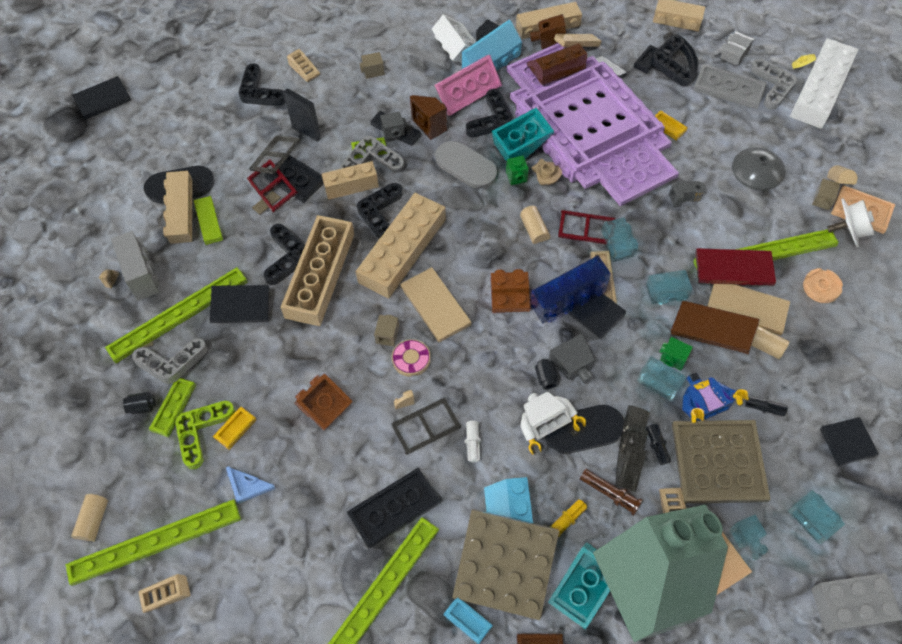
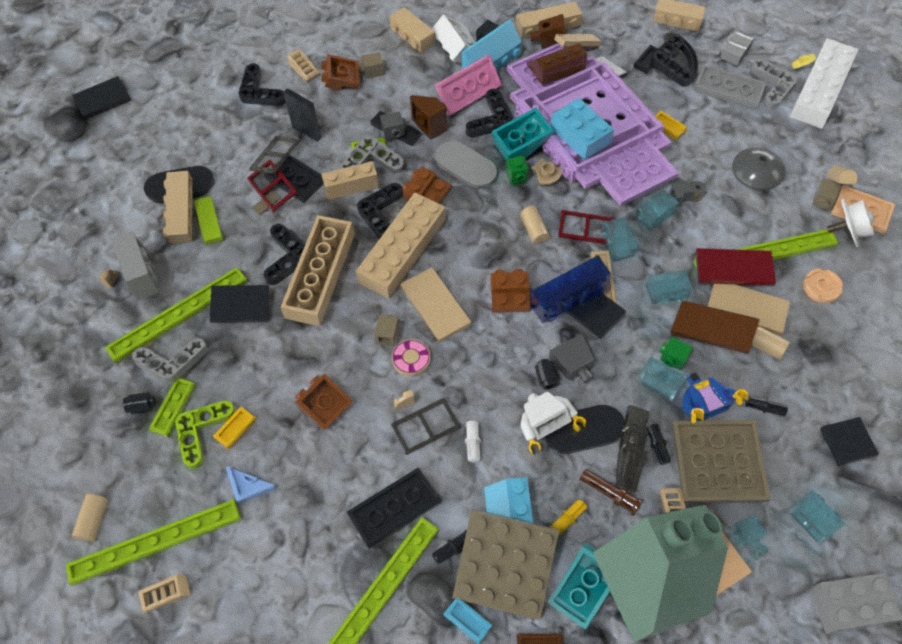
(340, 72): none -> dark orange plate
(412, 29): none -> tan brick
(427, 185): none -> dark orange plate
(449, 549): none -> black axle
(582, 128): none -> medium azure brick
(656, 209): none -> clear light blue brick

